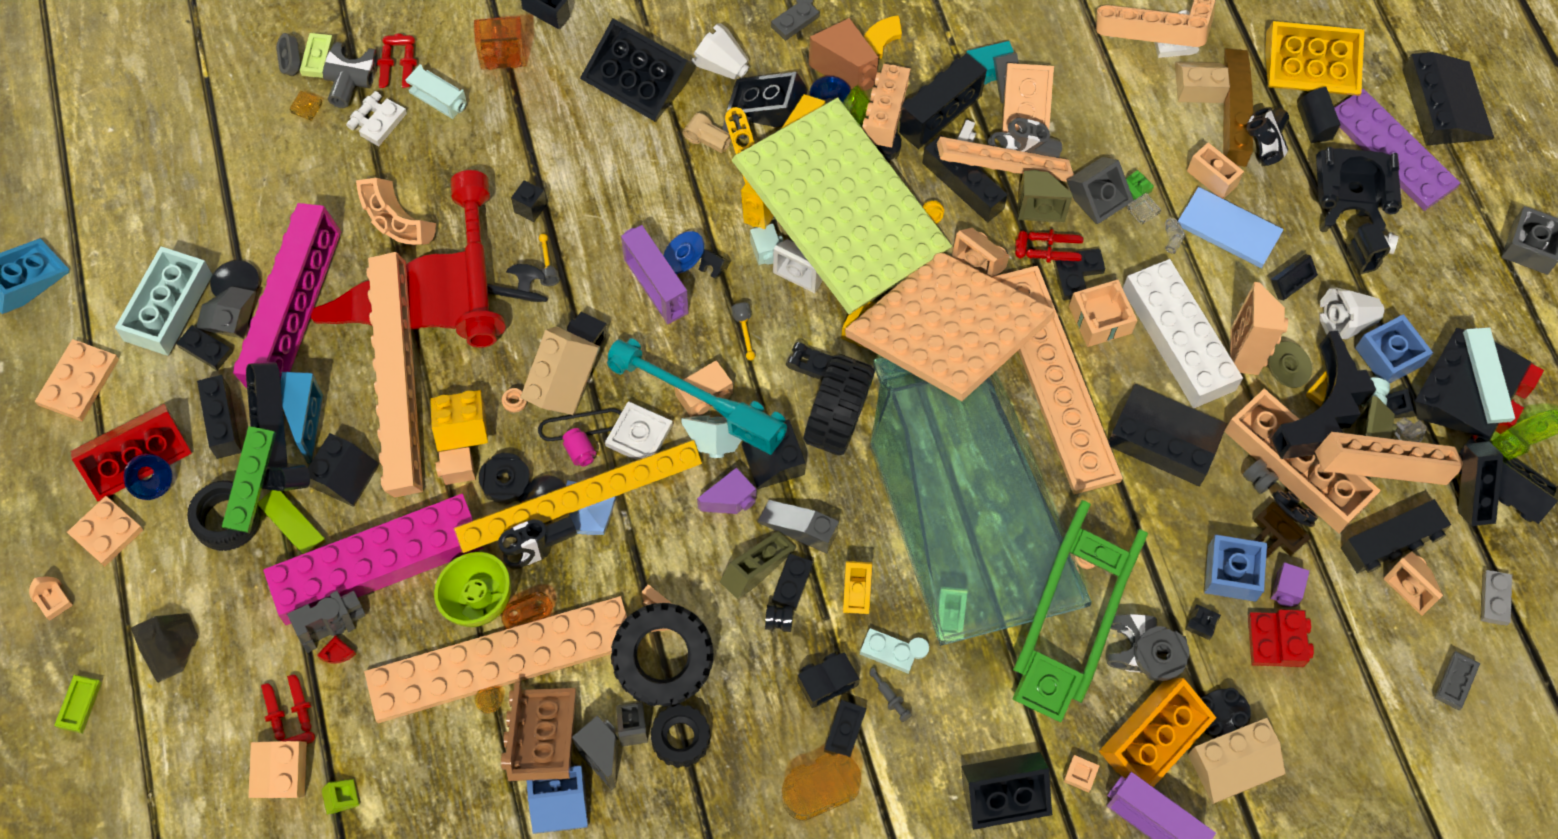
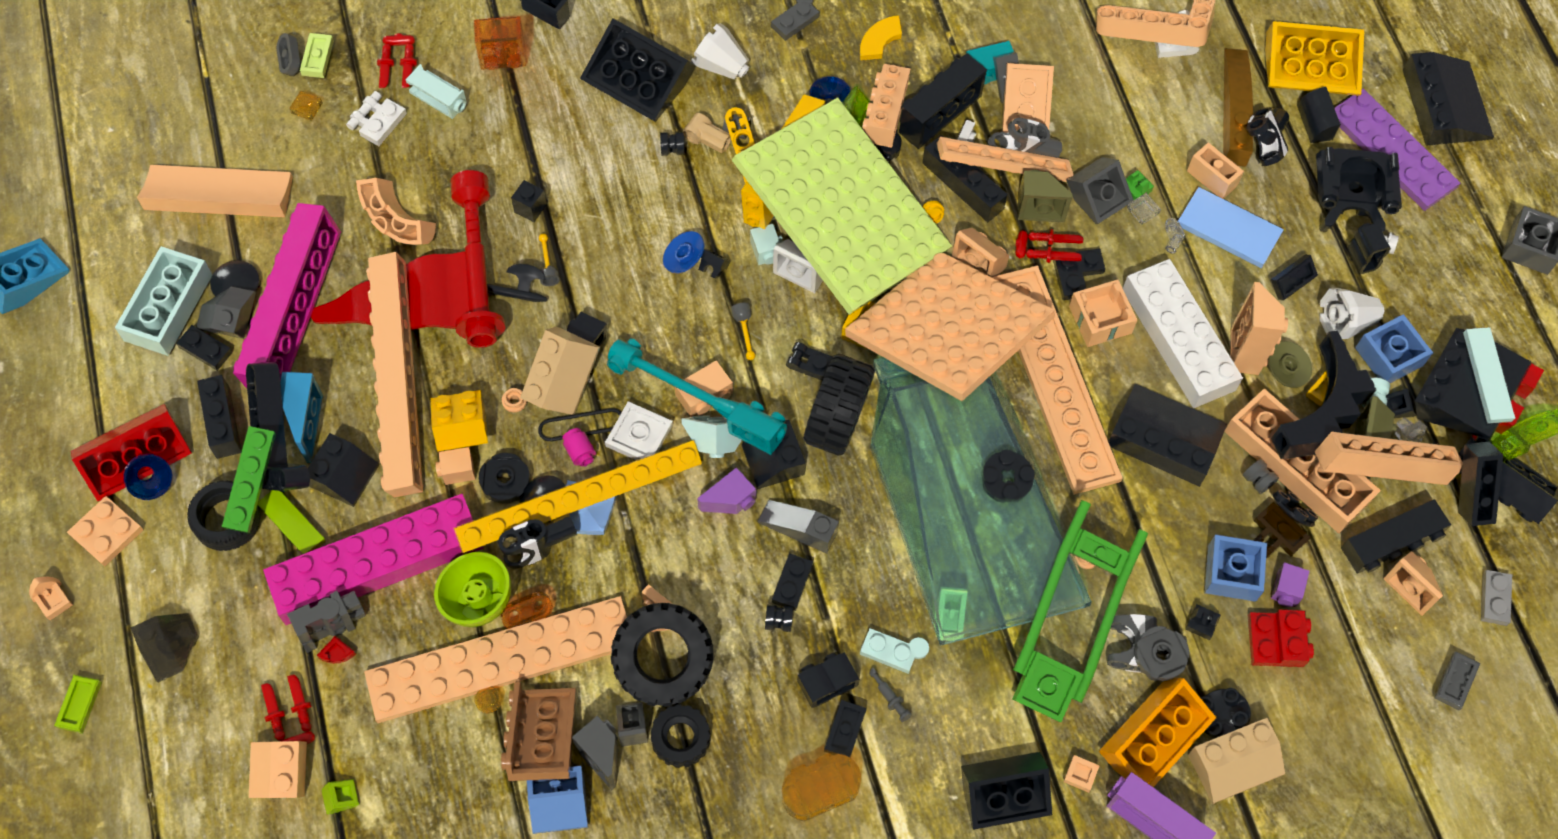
(77, 380): light nougat plate -> none
(216, 191): none -> light nougat arch
(348, 73): dark grey connector -> none
(654, 274): medium lavender window -> none
(672, 143): none -> black wheel
(756, 564): olive slope -> none
(768, 97): black slope -> none
(844, 54): nougat slope -> none
(857, 587): yellow slope -> none
(1009, 462): none -> black plate
(1201, 82): tan slope -> none

